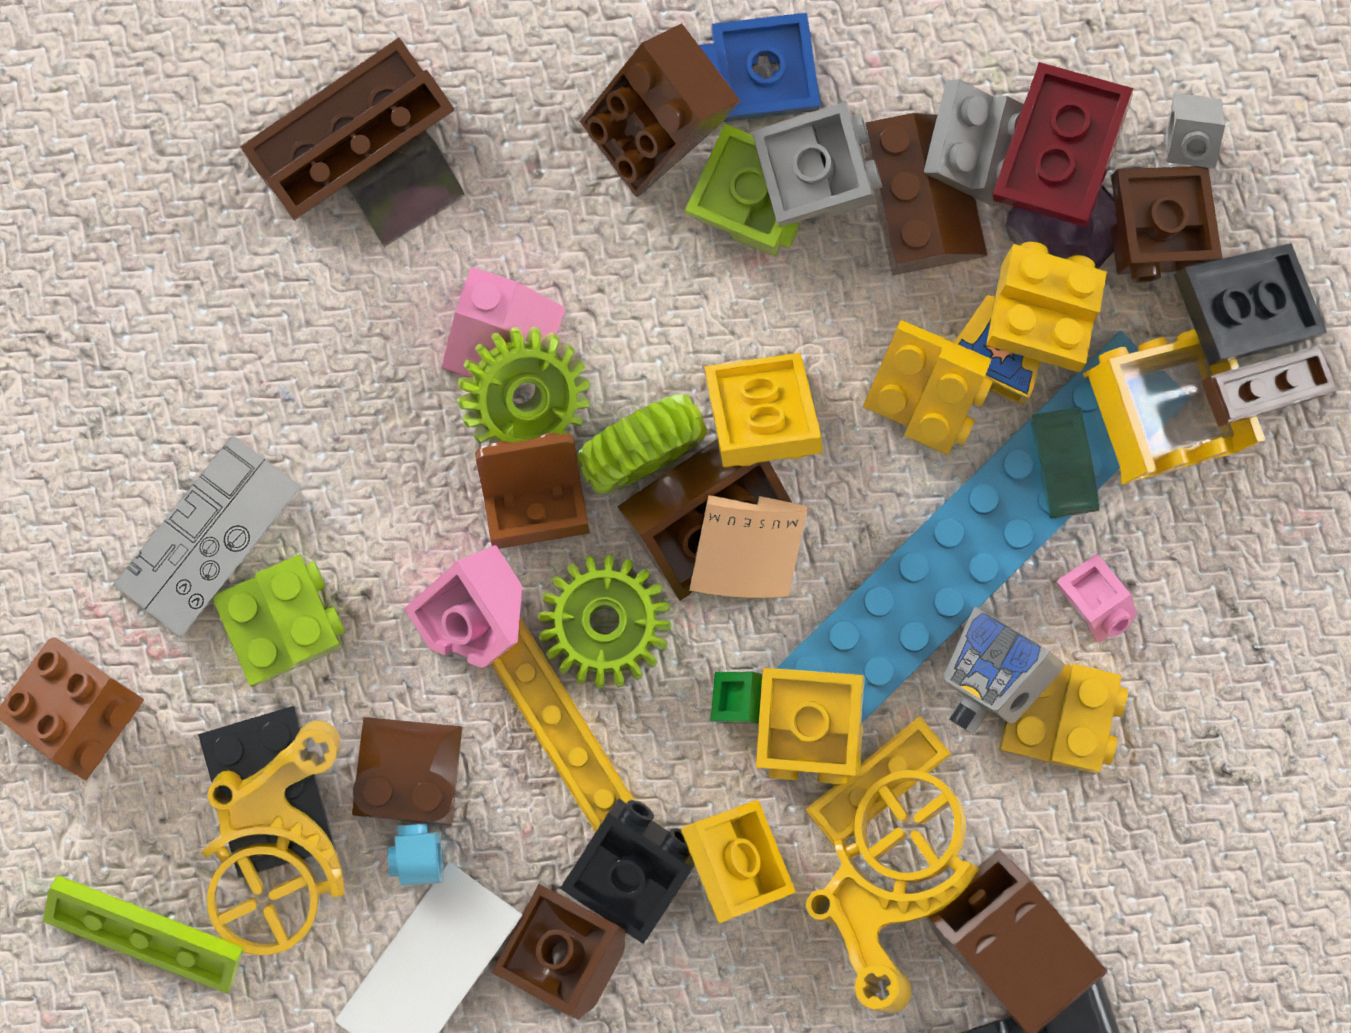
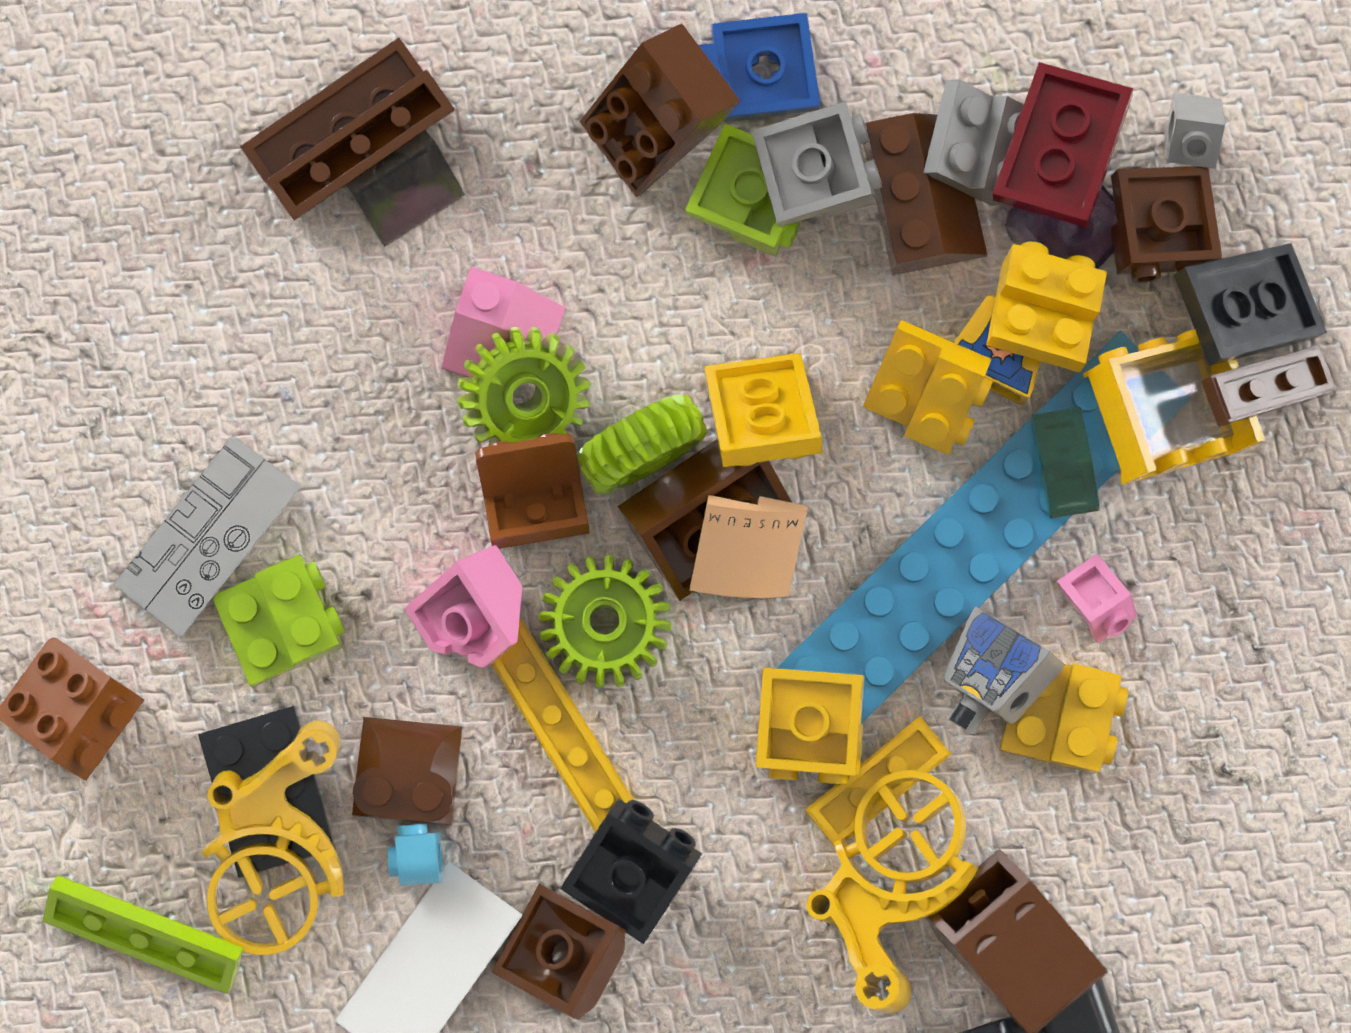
(736, 697): green plate -> none
(738, 860): yellow plate -> none

